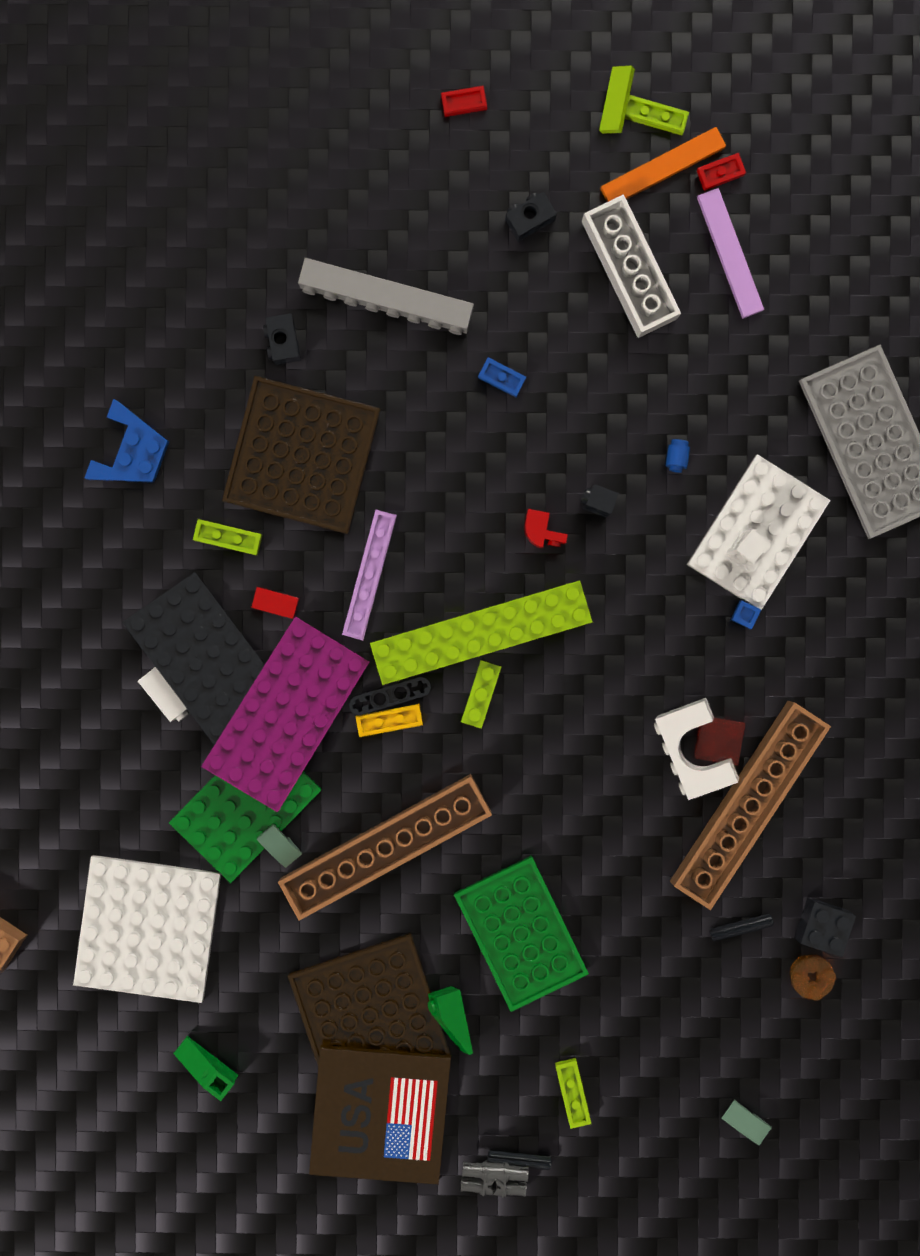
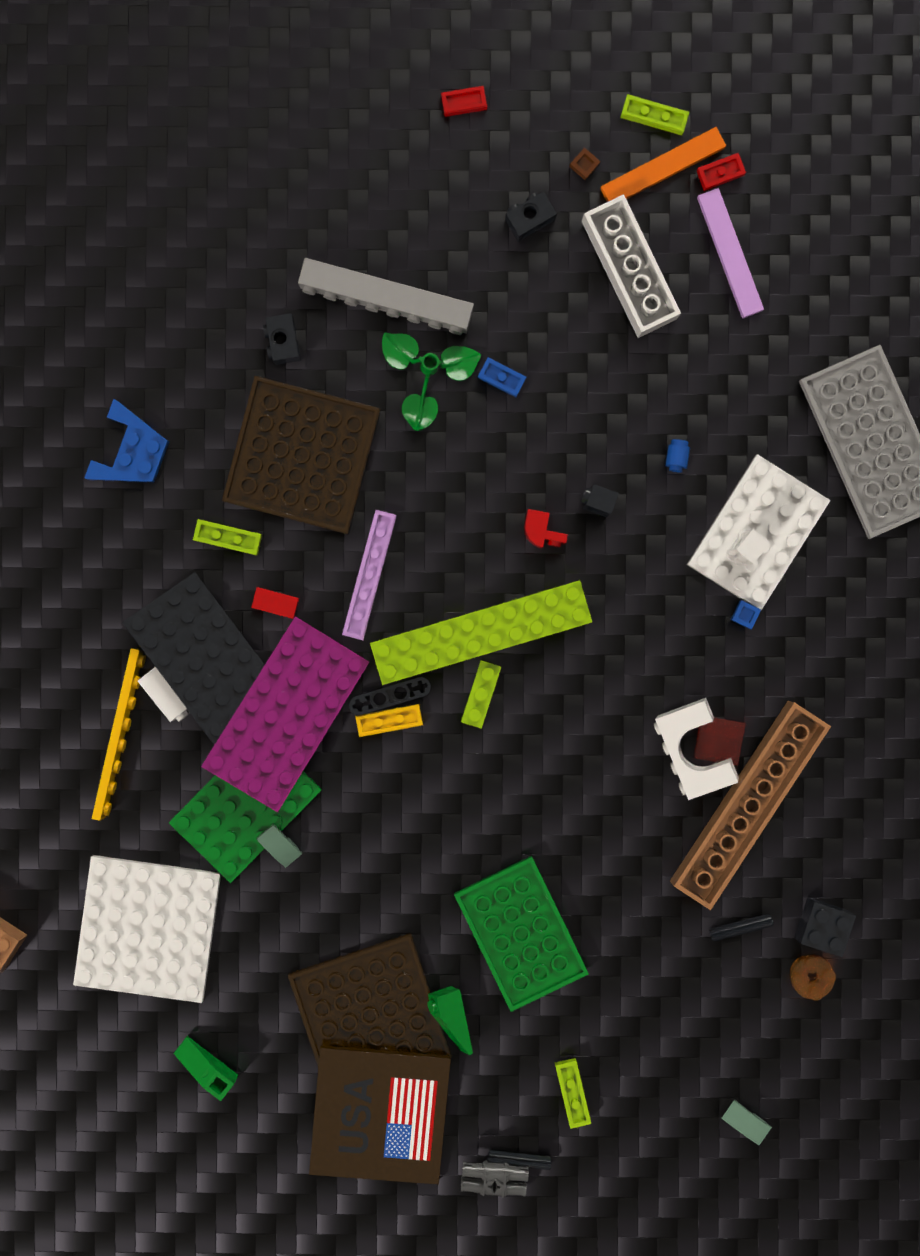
(117, 743): none -> yellow plate
(384, 847): medium nougat brick -> none
(459, 365): none -> green plant
(584, 164): none -> reddish brown plate
(617, 99): lime tile -> none

